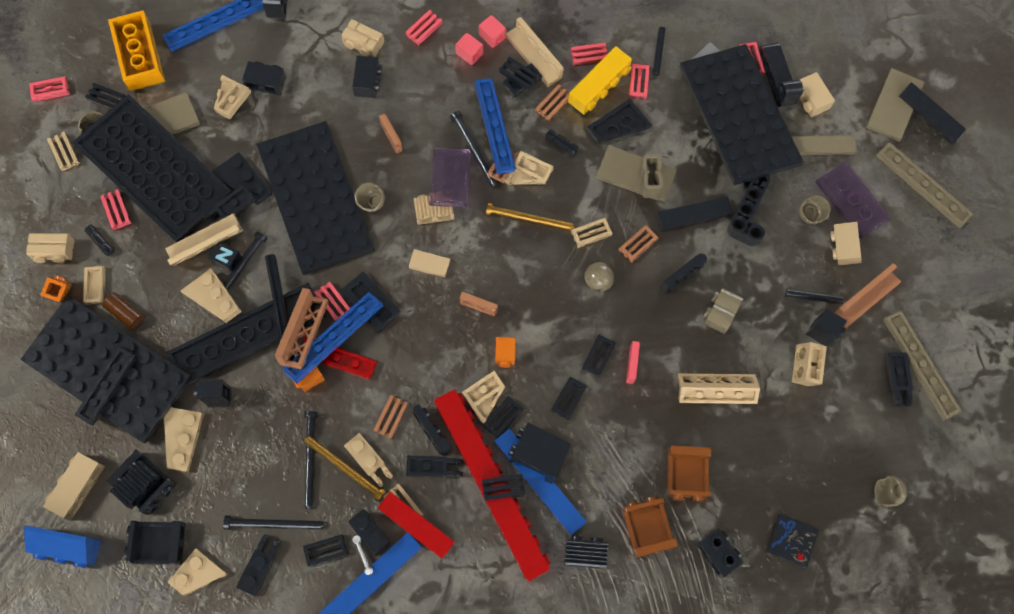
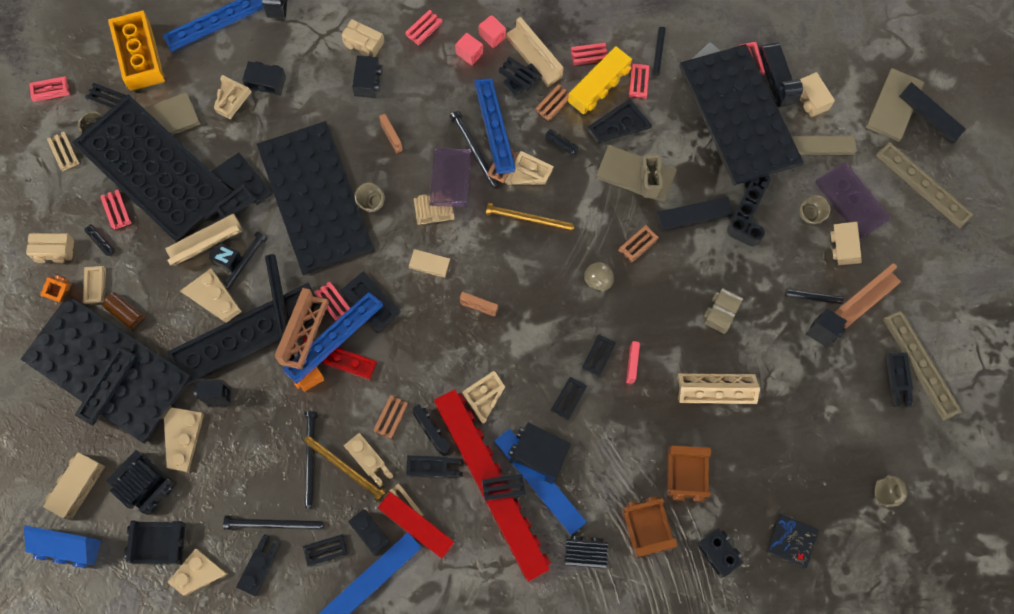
(357, 540): white hinge -> none
(486, 425): black tile -> none
(505, 352): orange brick -> none
(592, 239): tan tile -> none
(685, 271): black hinge -> none
(809, 364): tan brick -> none

